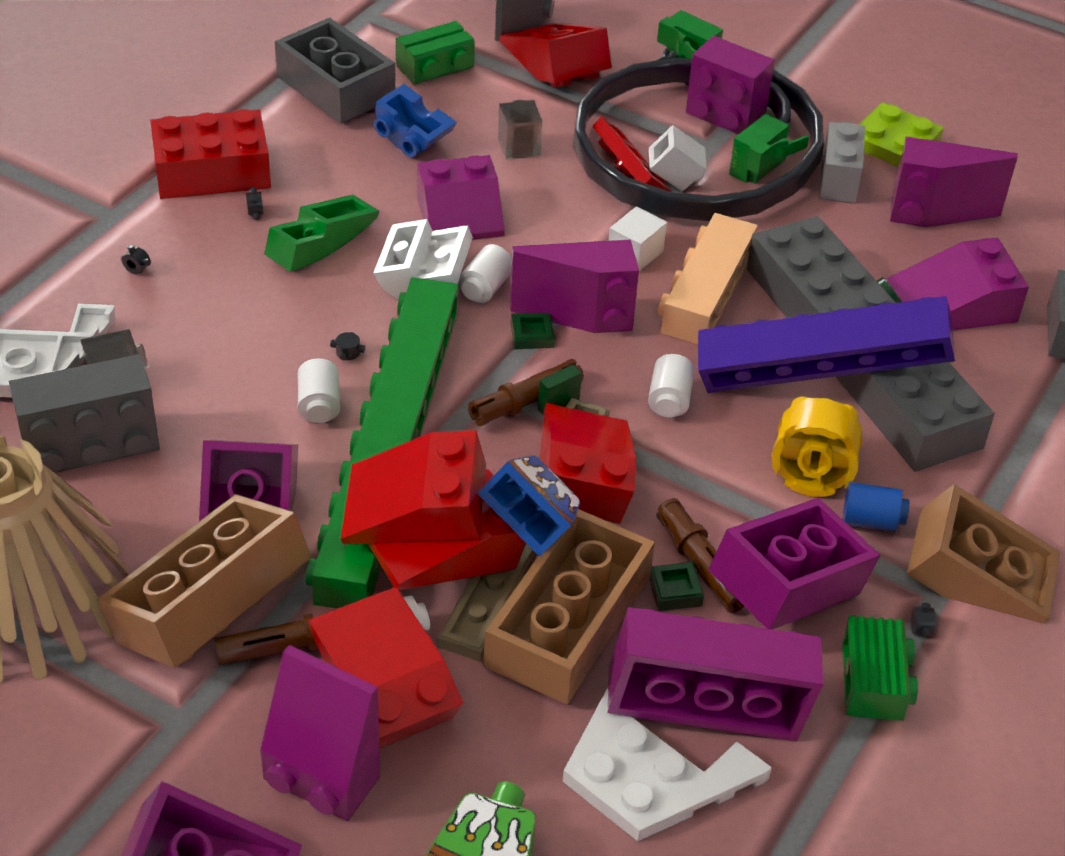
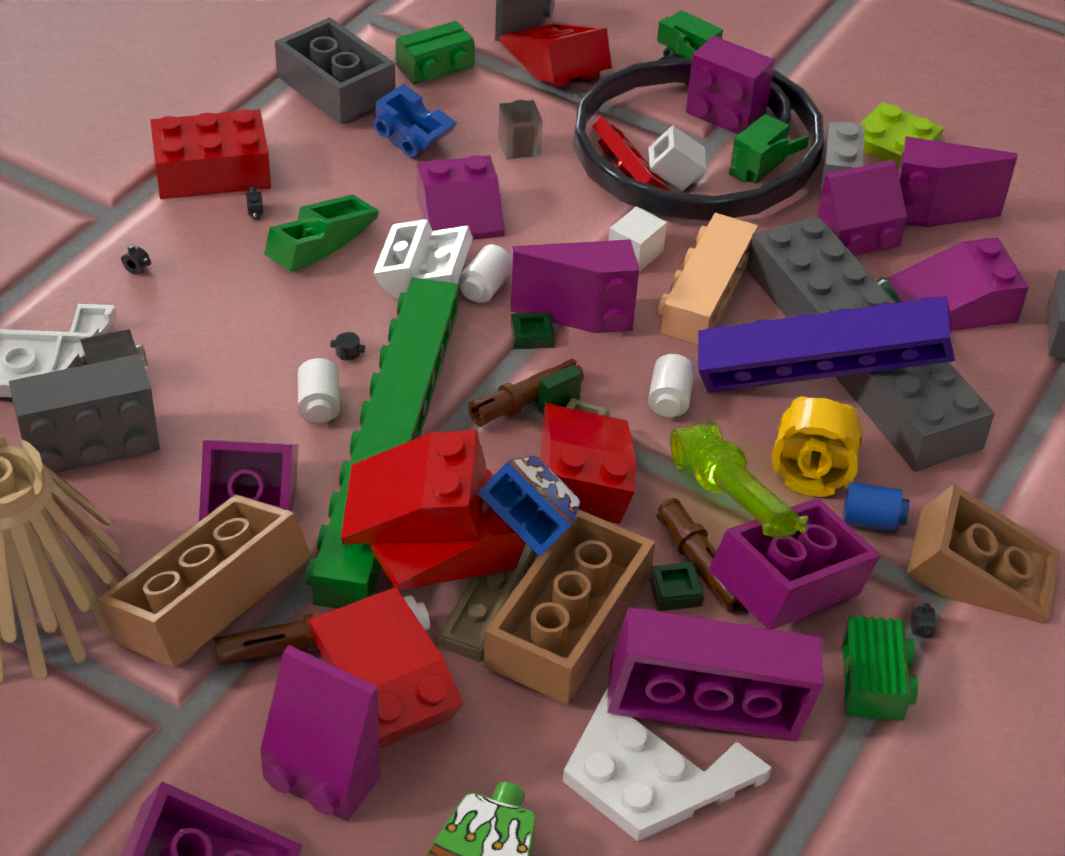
(722, 468): none -> clear neon green piece
(864, 207): none -> magenta slope

